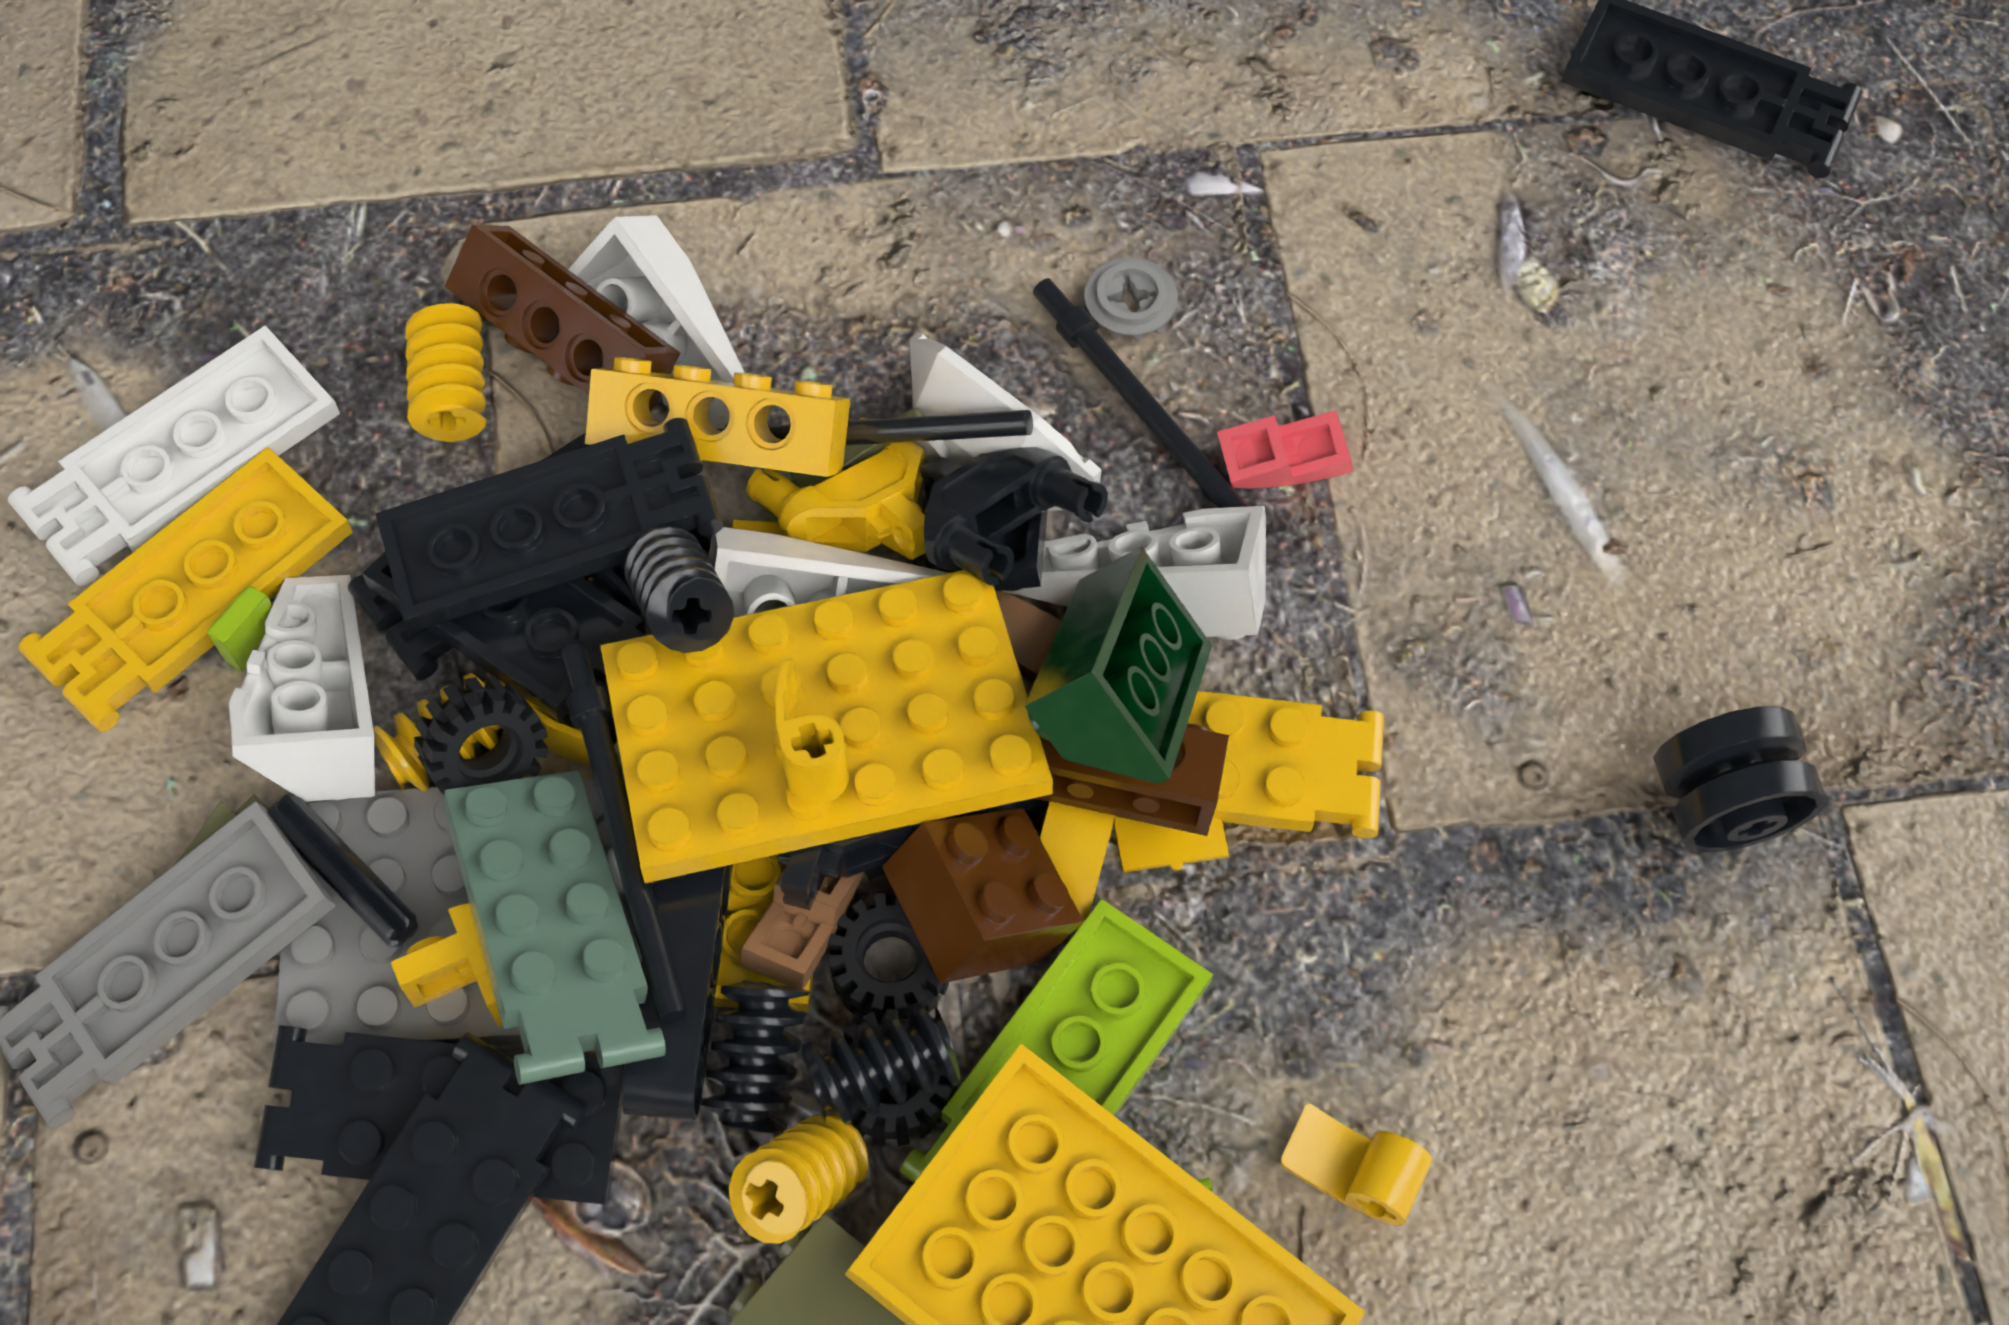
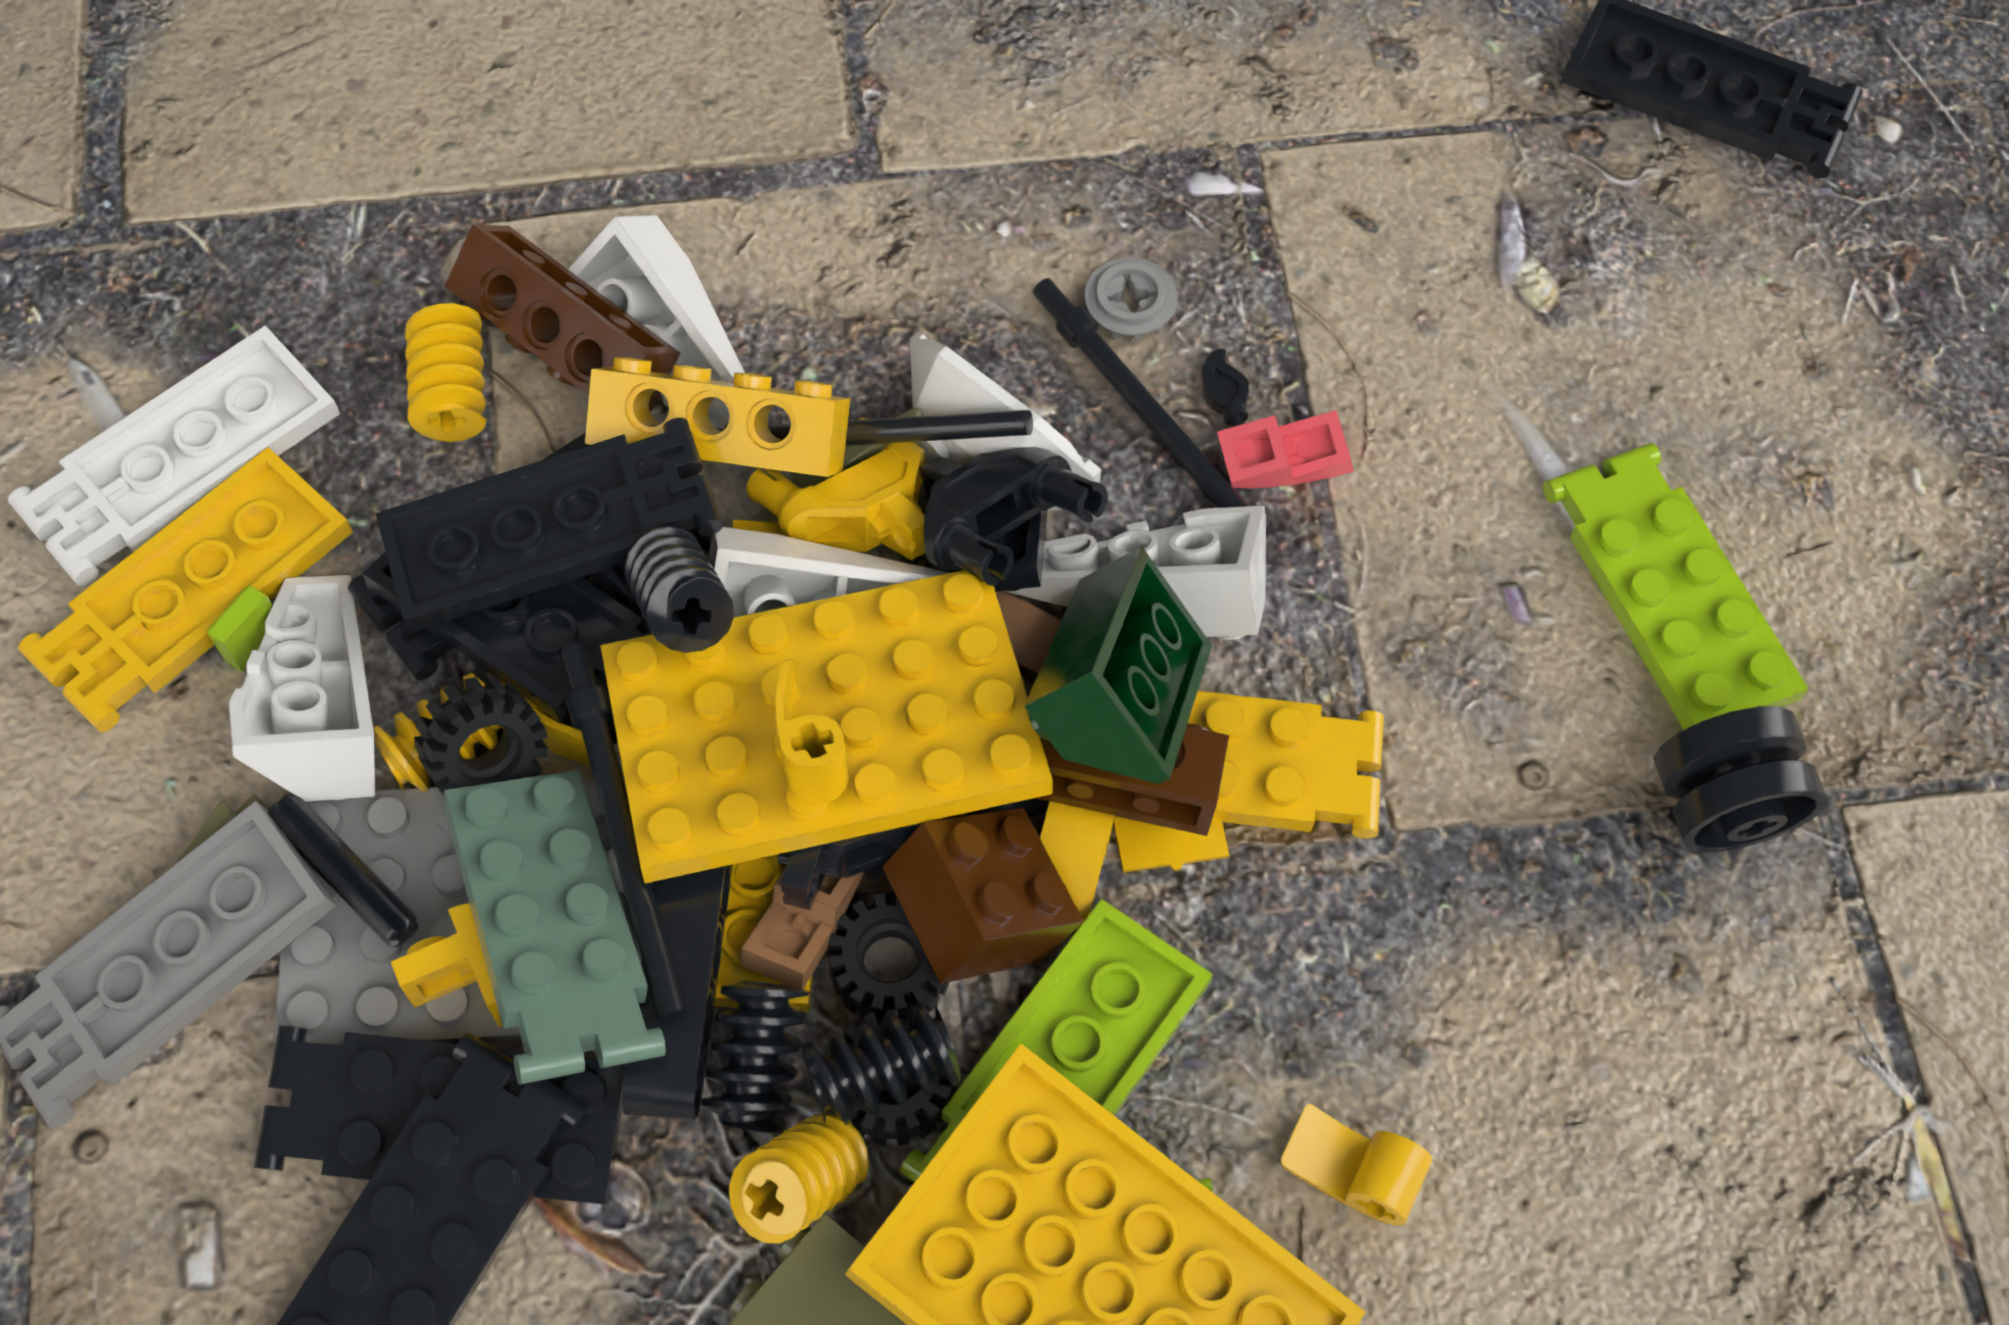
(1225, 389): none -> black piece
(1674, 589): none -> lime hinge

